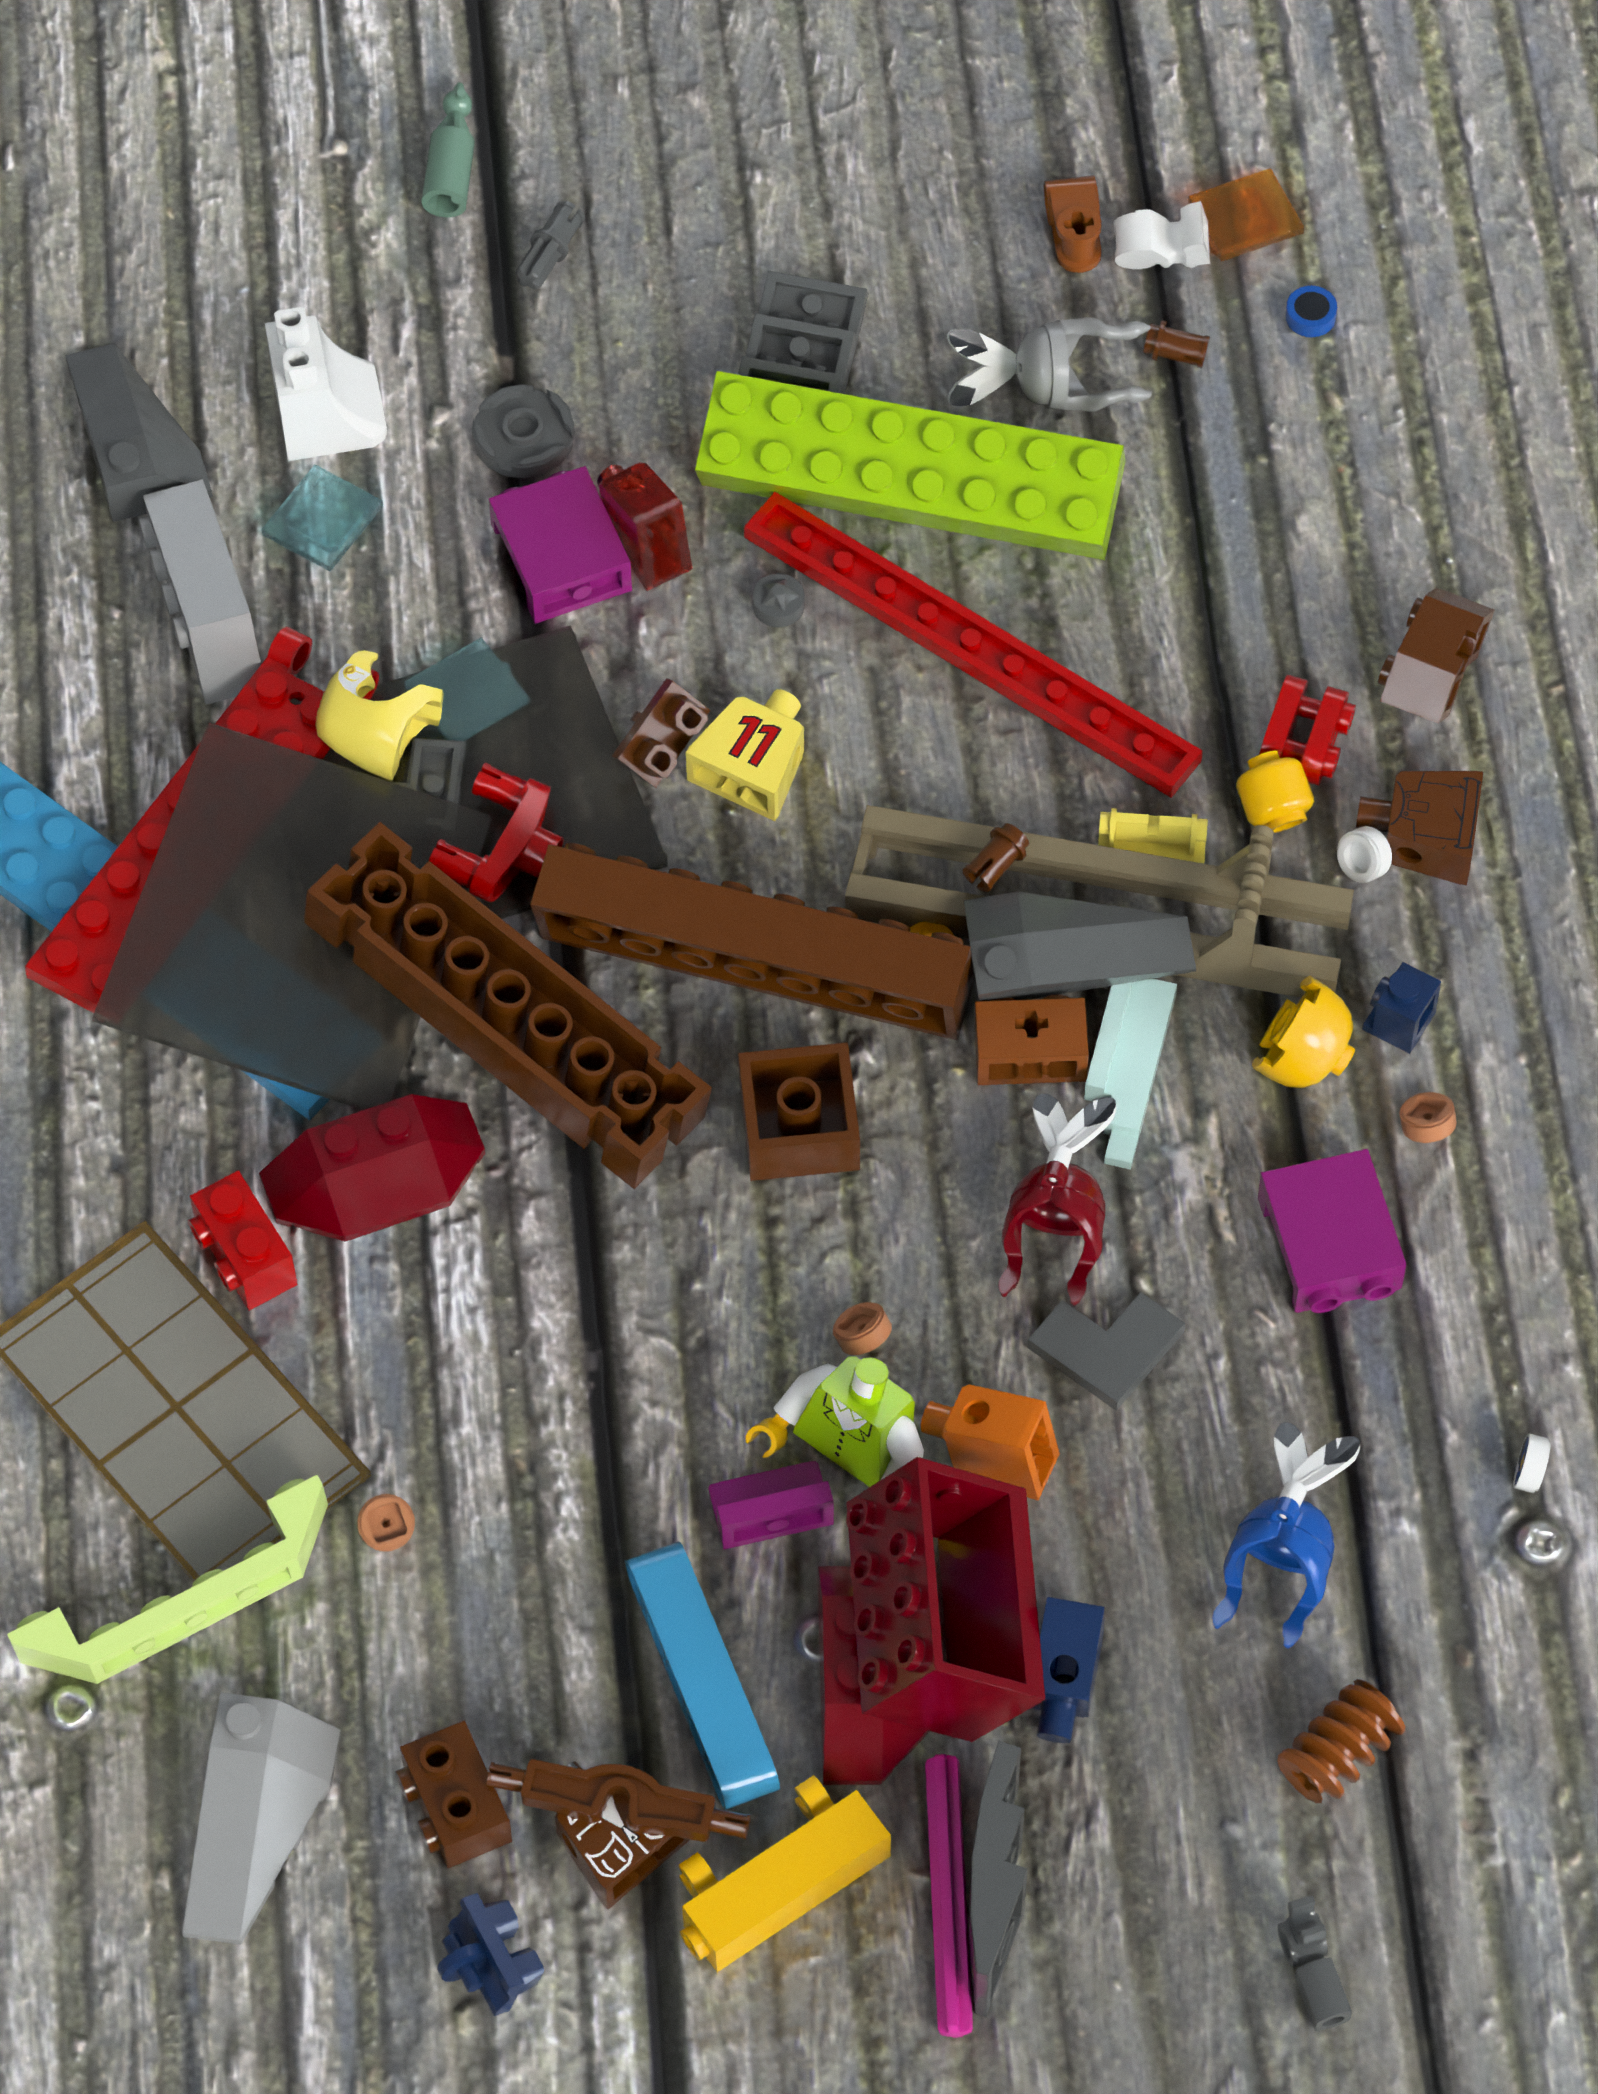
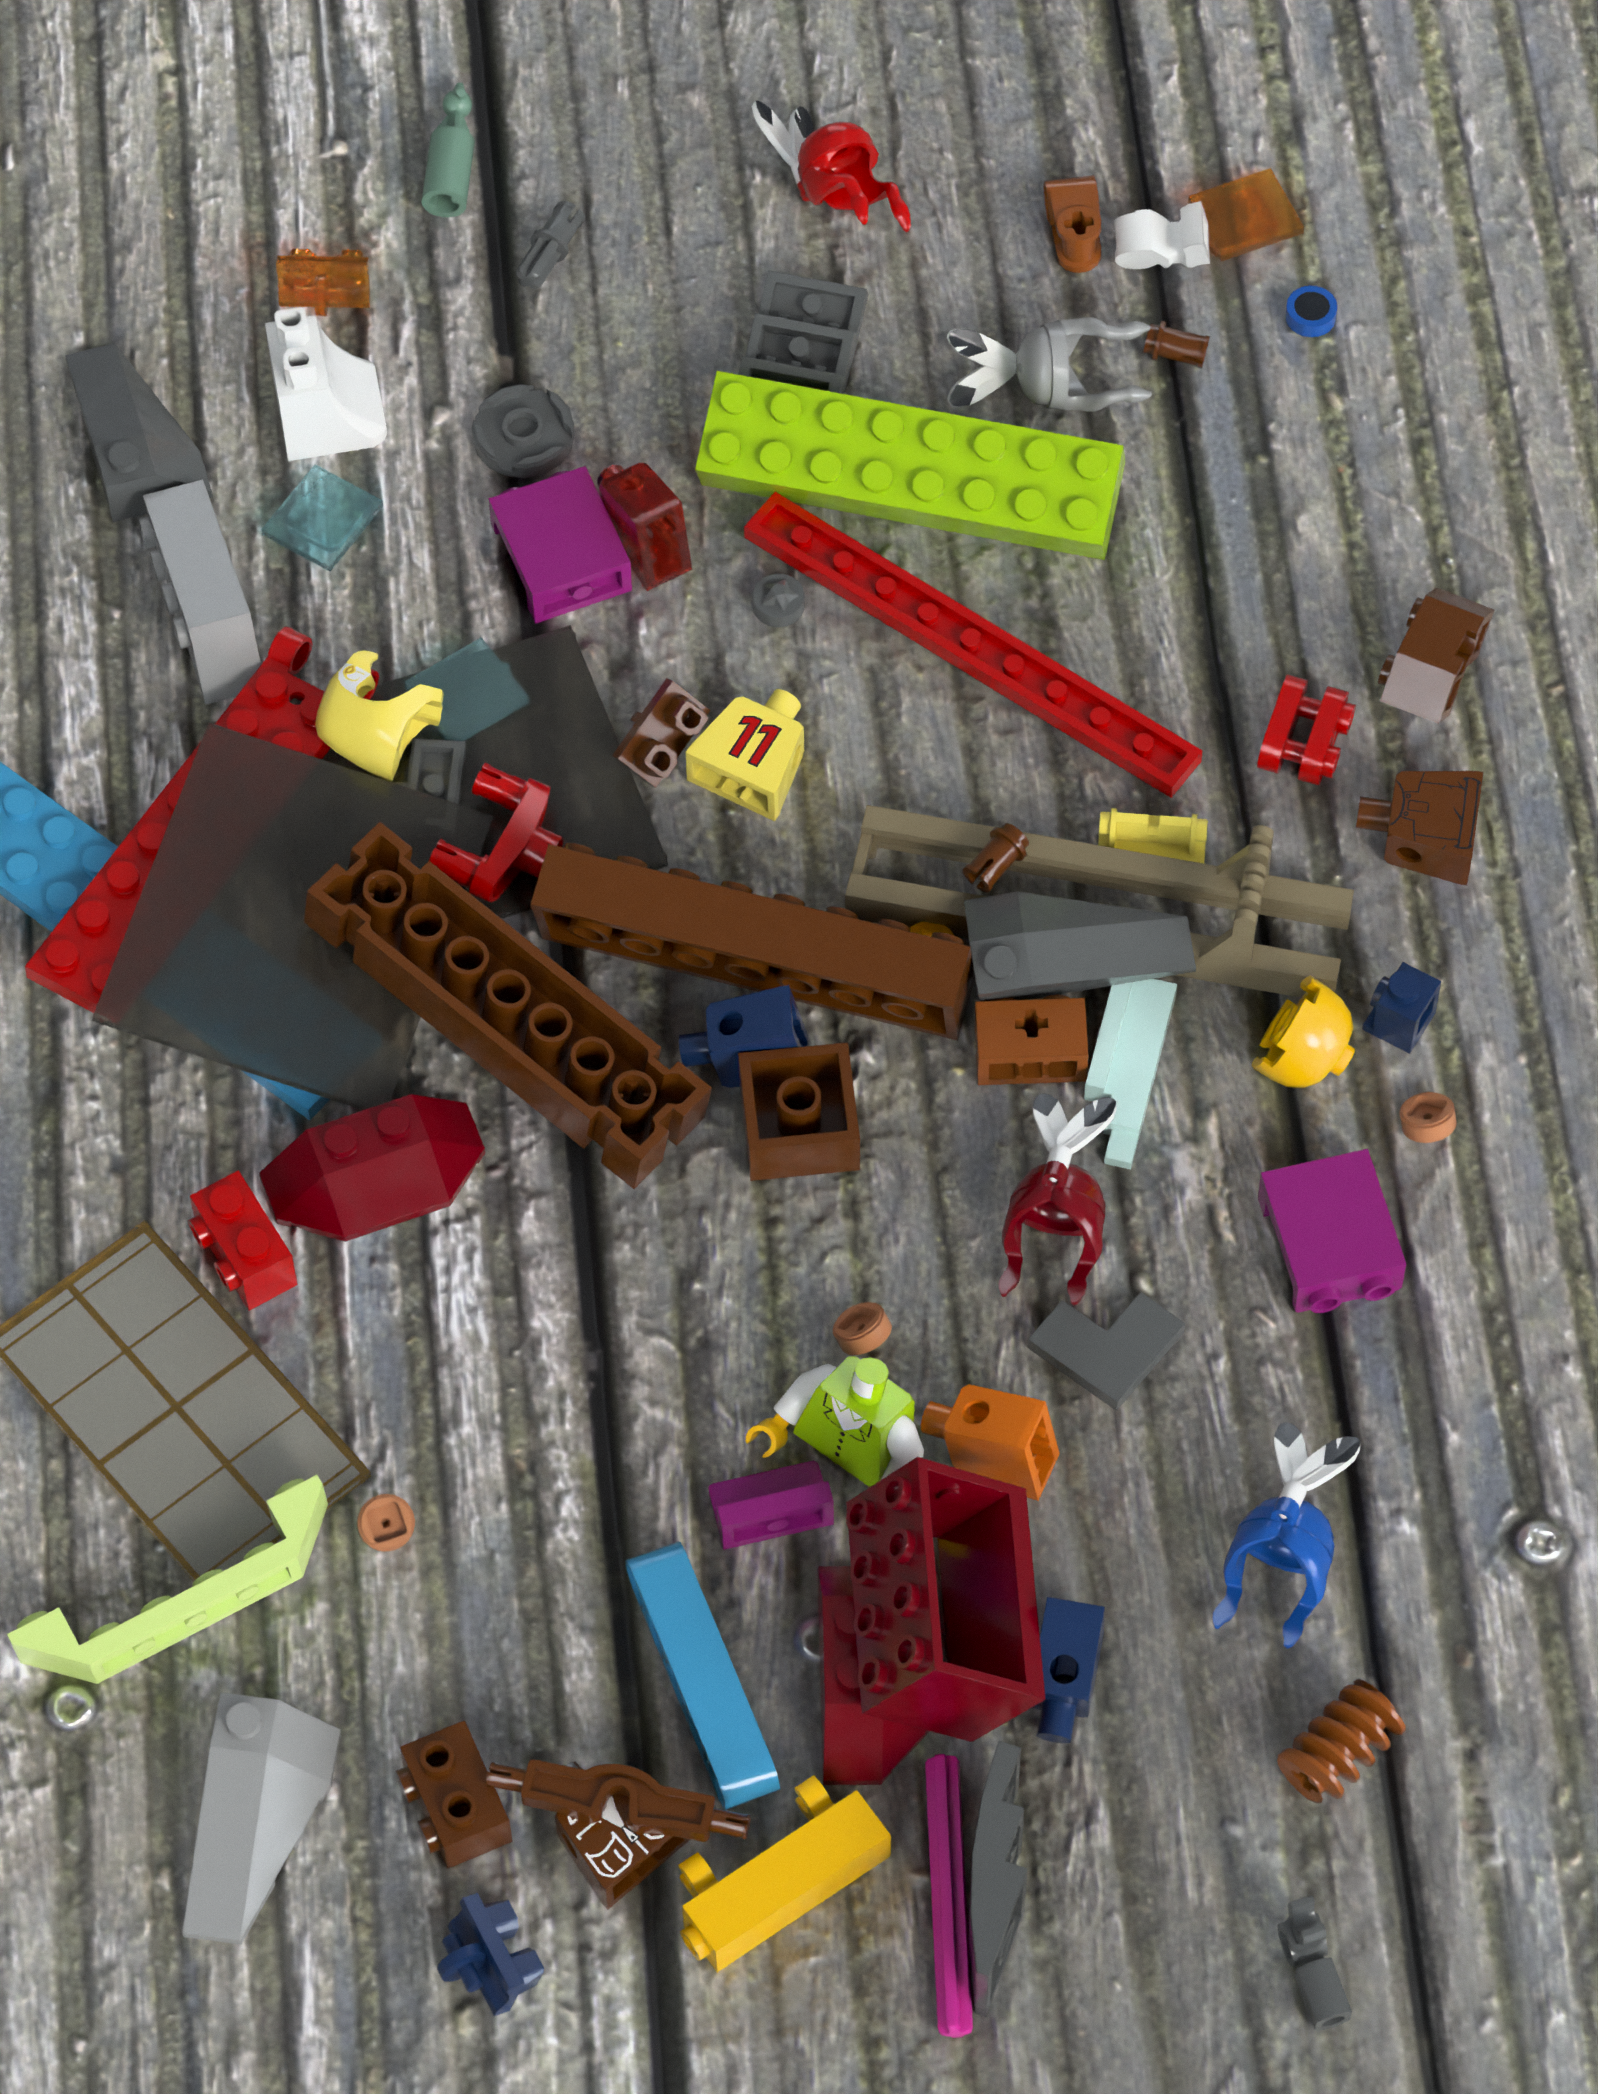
(323, 280): none -> clear orange hips
(742, 1025): none -> dark blue torso
(831, 163): none -> red hair
(1275, 792): yellow head -> none
(1364, 854): white tile -> none
(1532, 1463): white tile -> none

